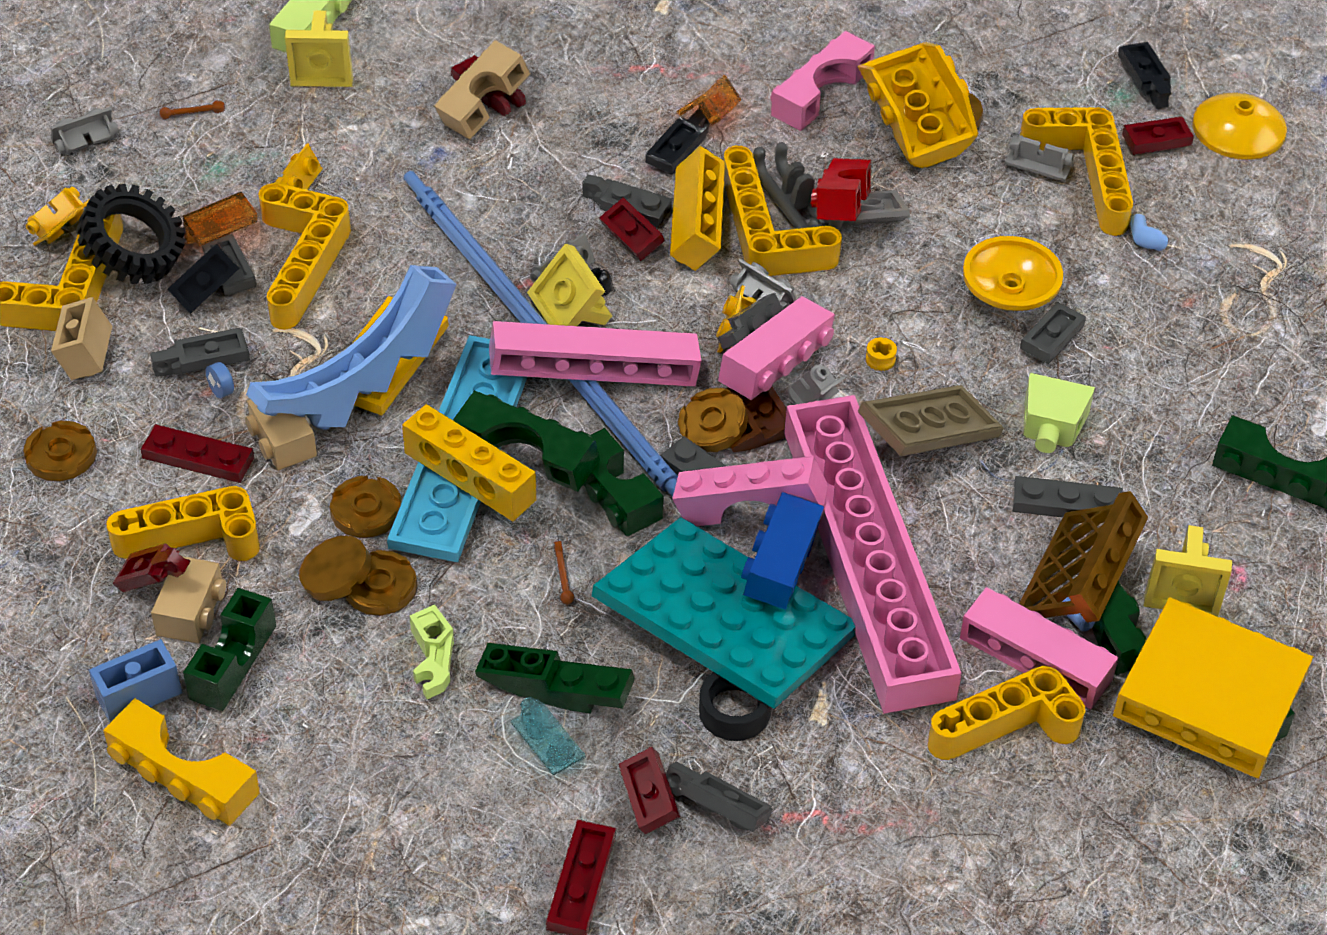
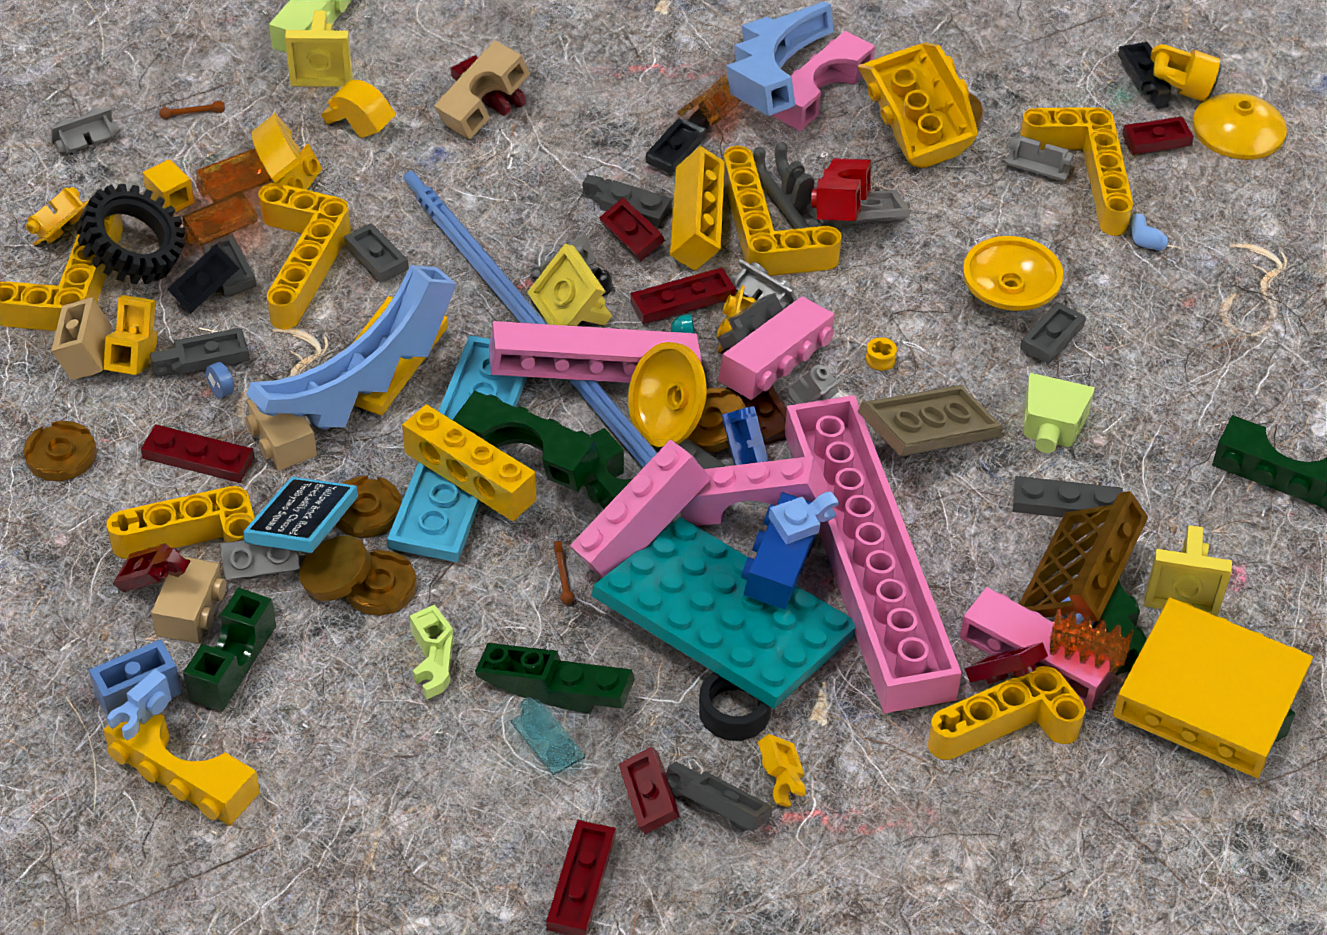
(134, 339): none -> yellow brick
(143, 702): none -> light blue plate
(169, 183): none -> yellow brick
(232, 176): none -> clear orange panel
(251, 560): none -> light grey hinge
(276, 147): none -> yellow slope
(300, 514): none -> tile
(361, 106): none -> yellow brick
(376, 252): none -> dark grey plate
(641, 509): none -> bright pink brick
(667, 393): none -> yellow dish
(682, 295): none -> dark red plate
(683, 324): none -> teal hinge
(744, 436): none -> blue hinge
(766, 47): none -> light blue arch
(782, 762): none -> yellow plate
(799, 520): none -> light blue plate
(997, 666): none -> dark red plate
(1089, 641): none -> clear orange piece
(1192, 73): none -> yellow piece

